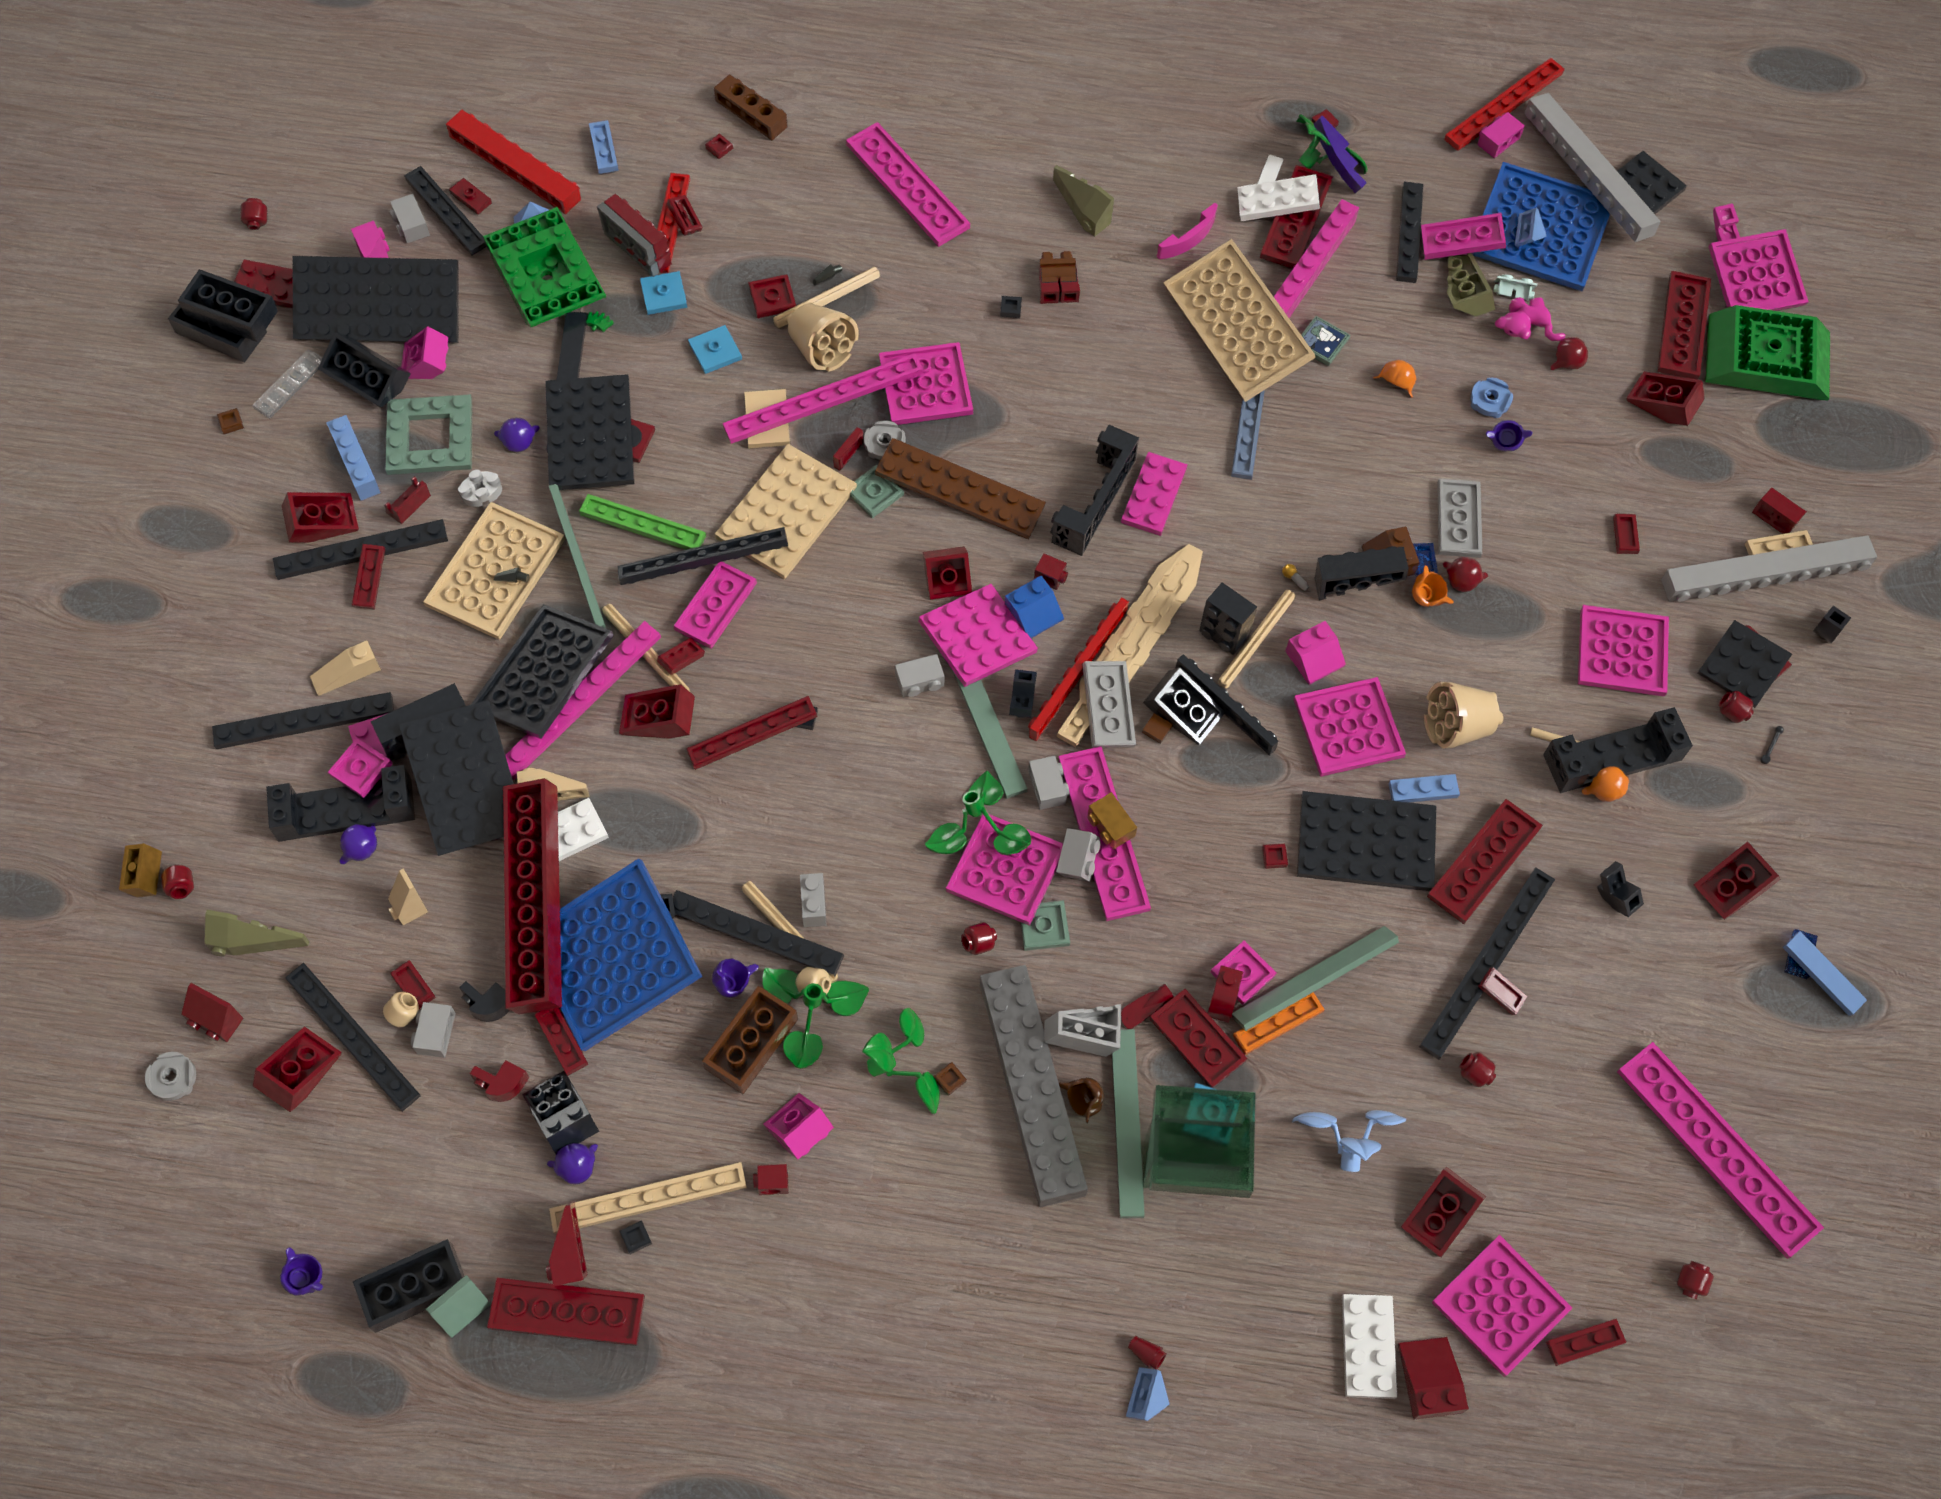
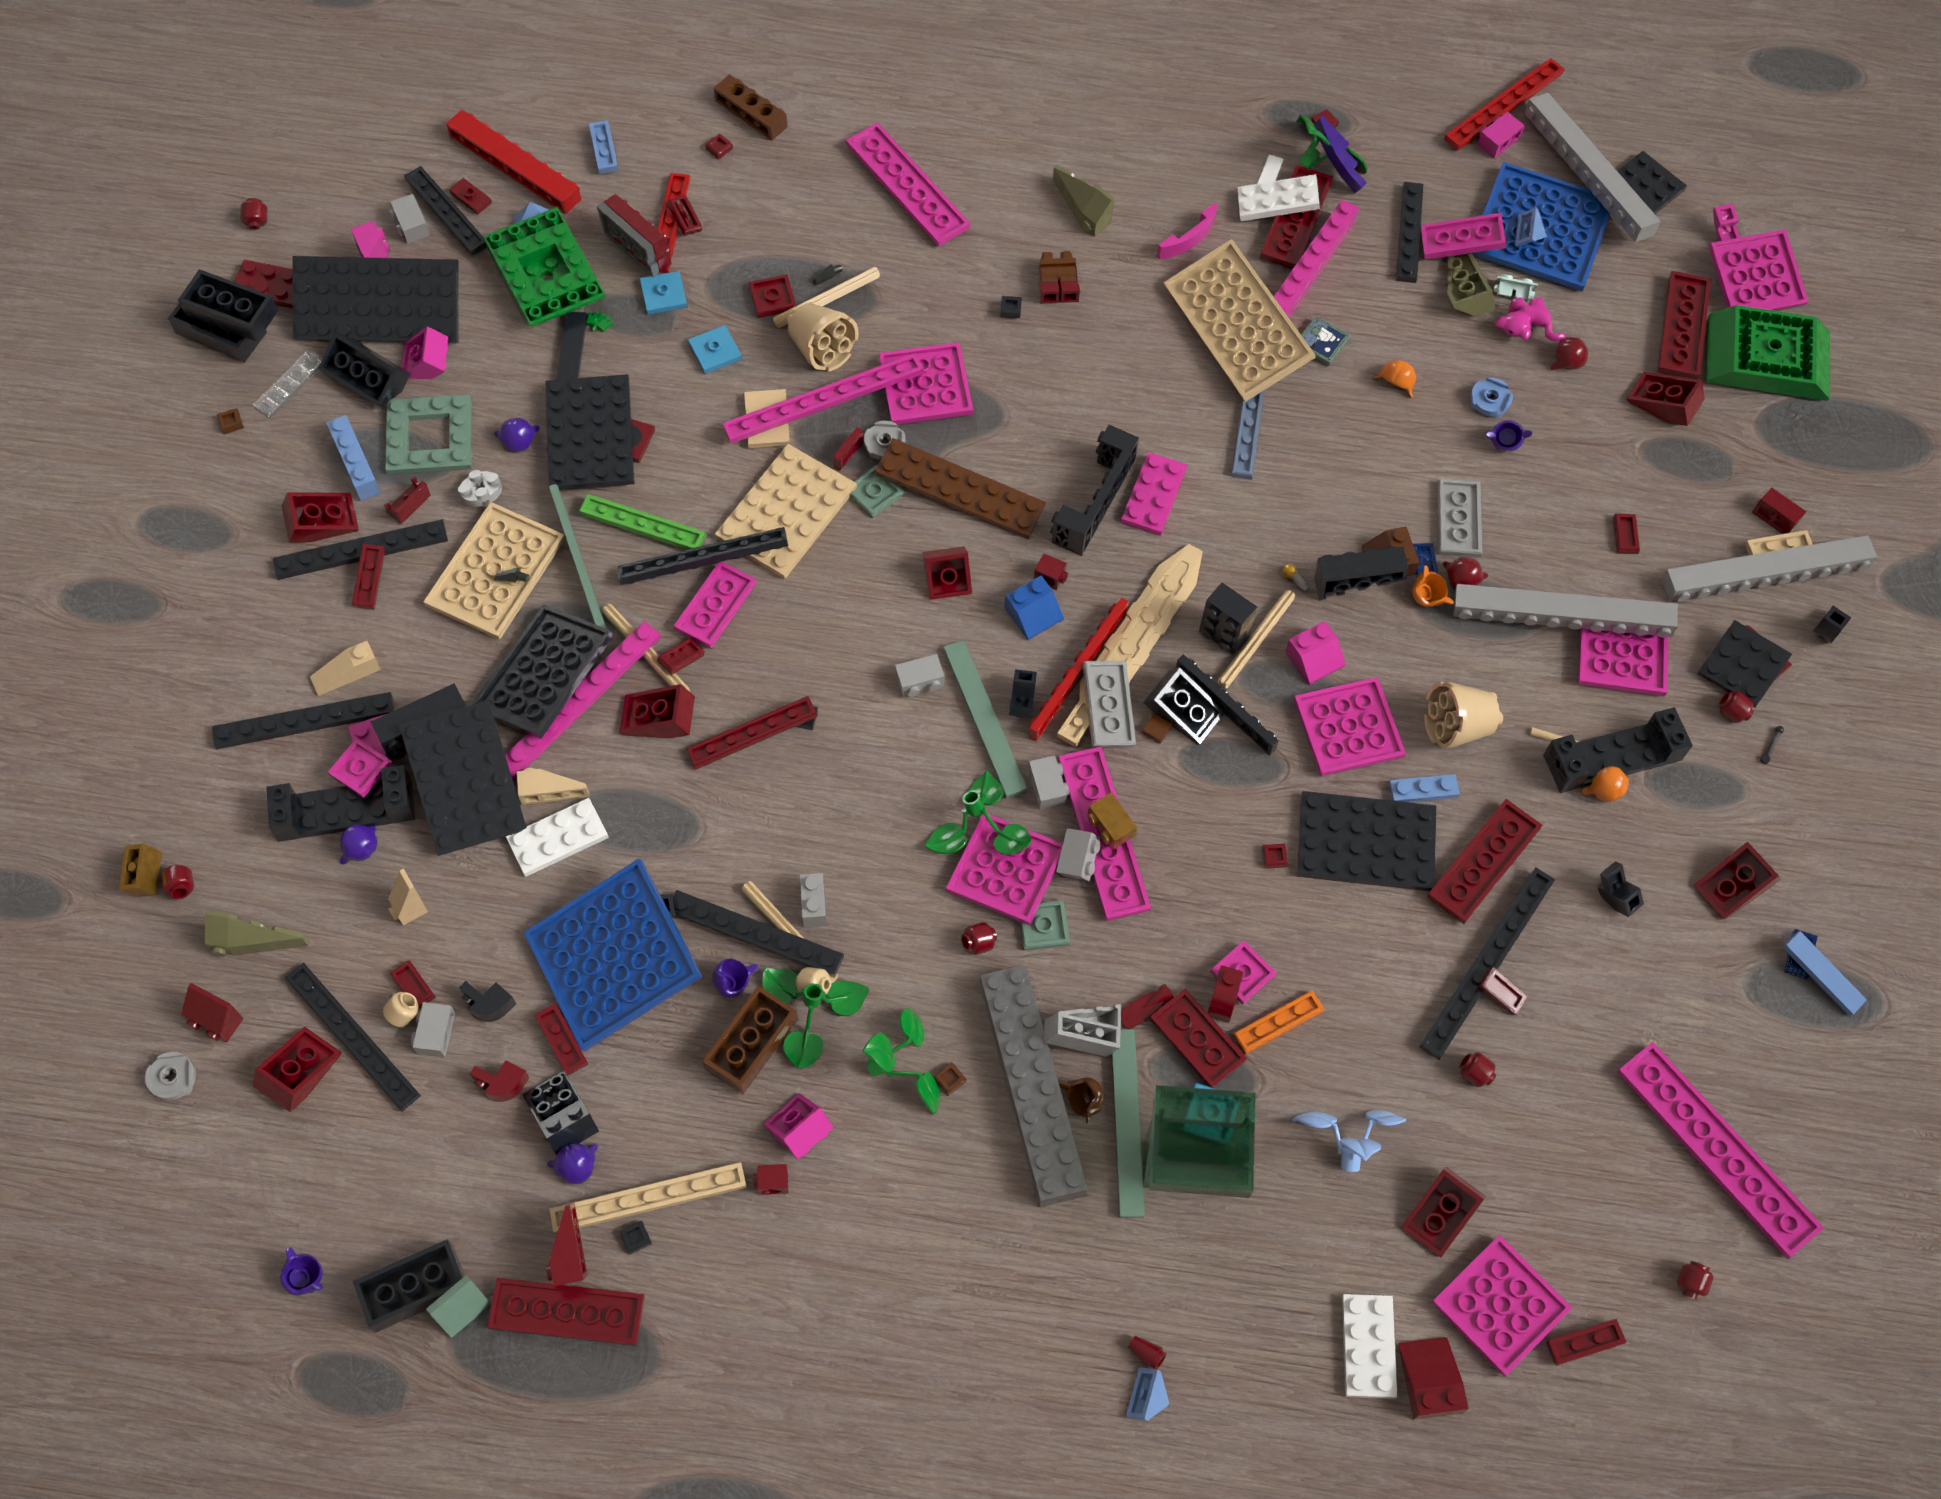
(532, 897): dark red brick -> none
(977, 635): dark pink plate -> none
(1315, 978): sand green tile -> none
(1565, 610): none -> light grey brick

